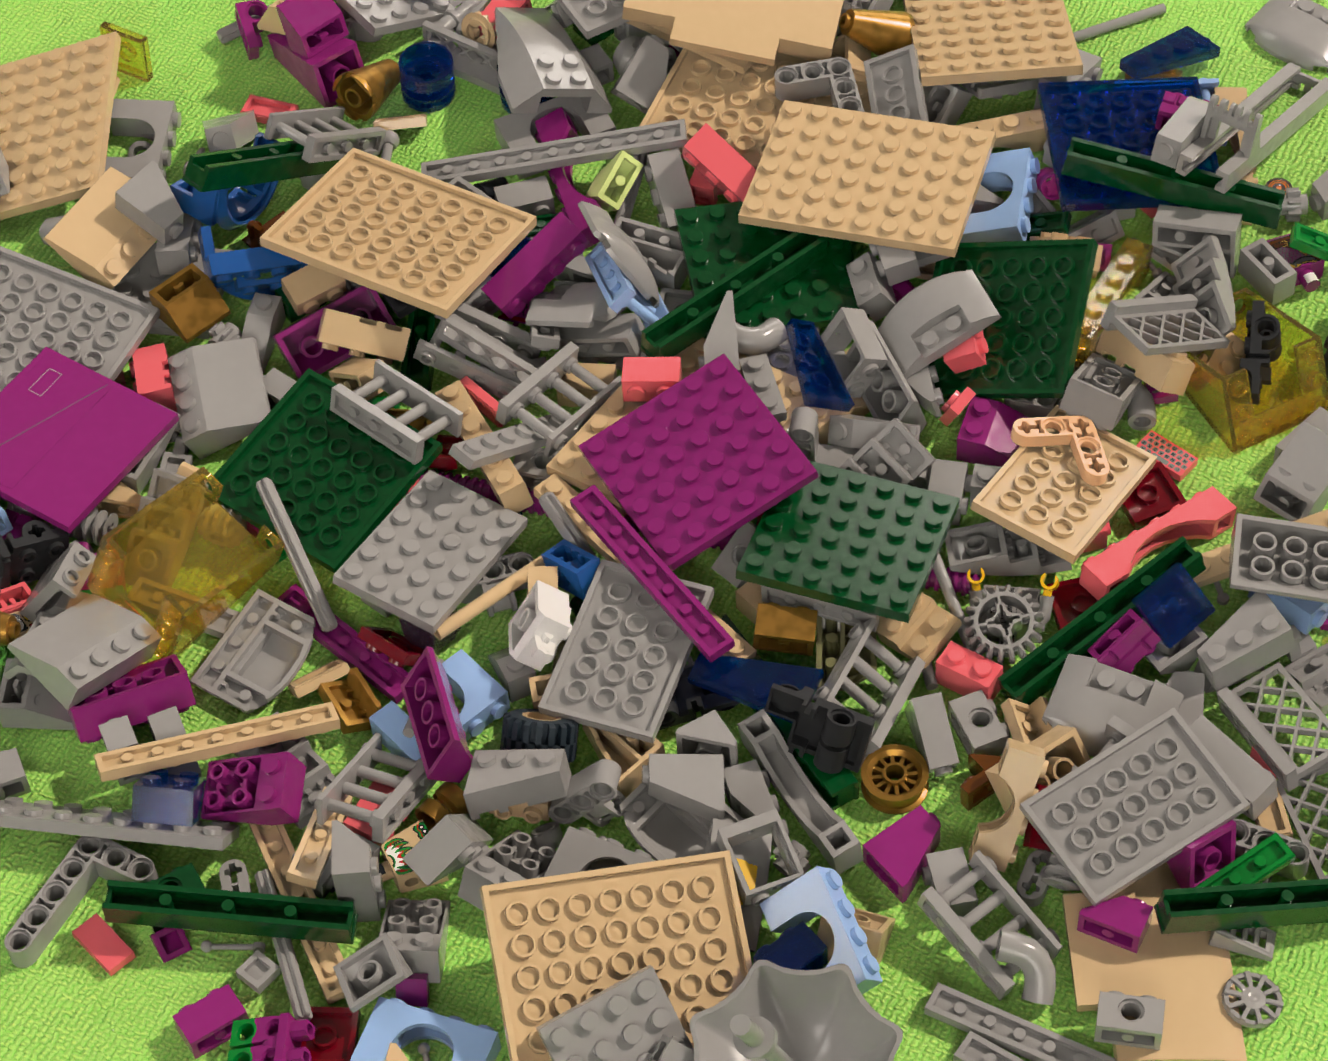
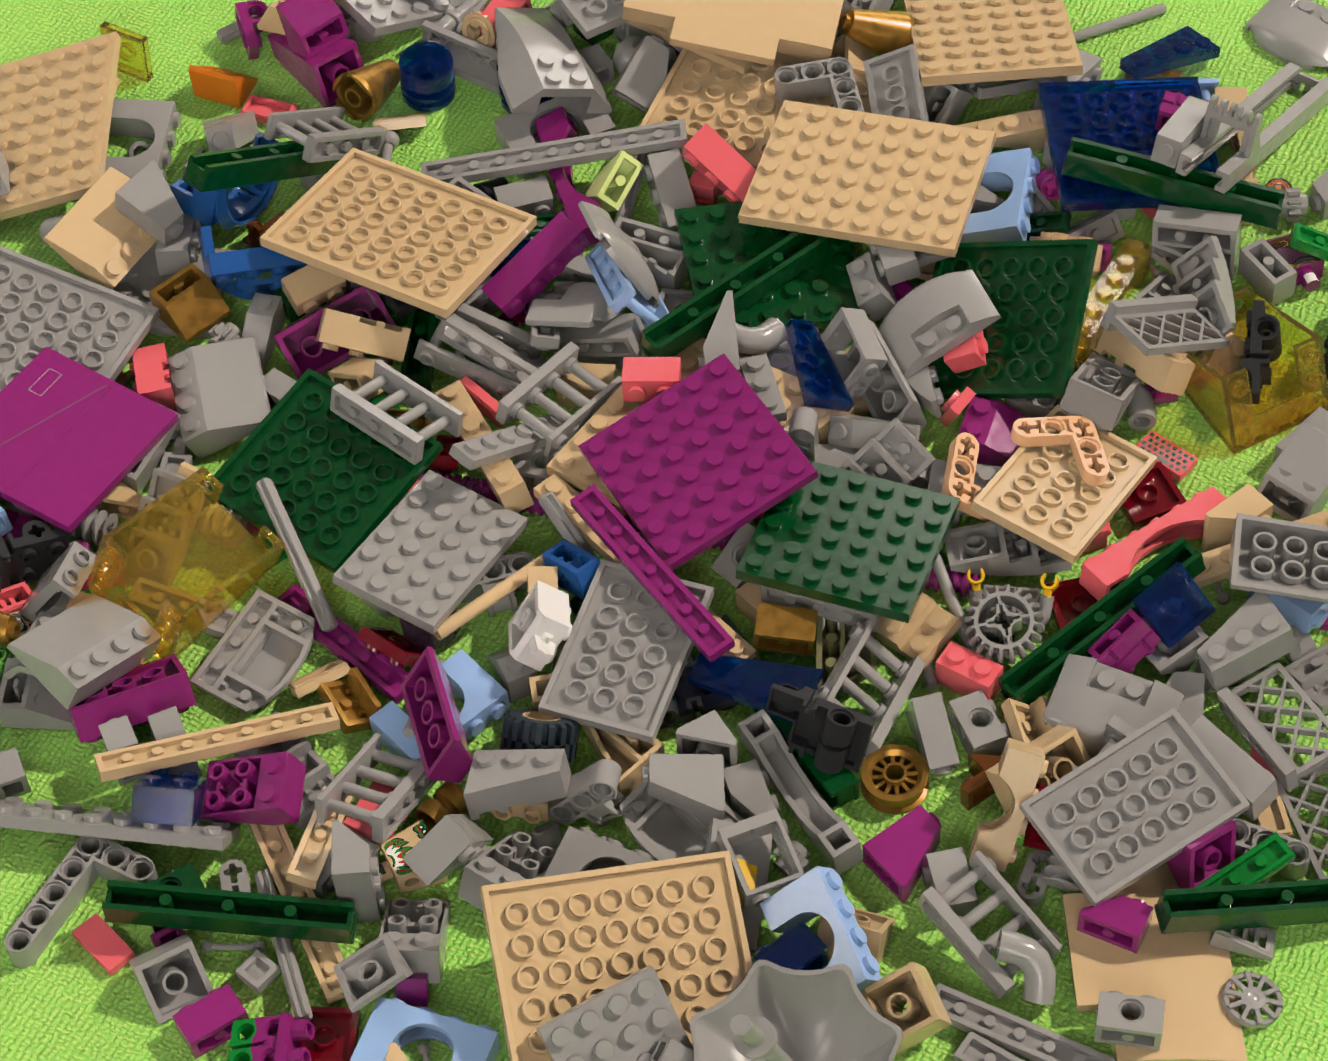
(171, 977): none -> light grey slope
(221, 84): none -> orange slope
(924, 1010): none -> tan hinge
(959, 484): none -> light nougat beam
(1221, 519): none -> tan slope

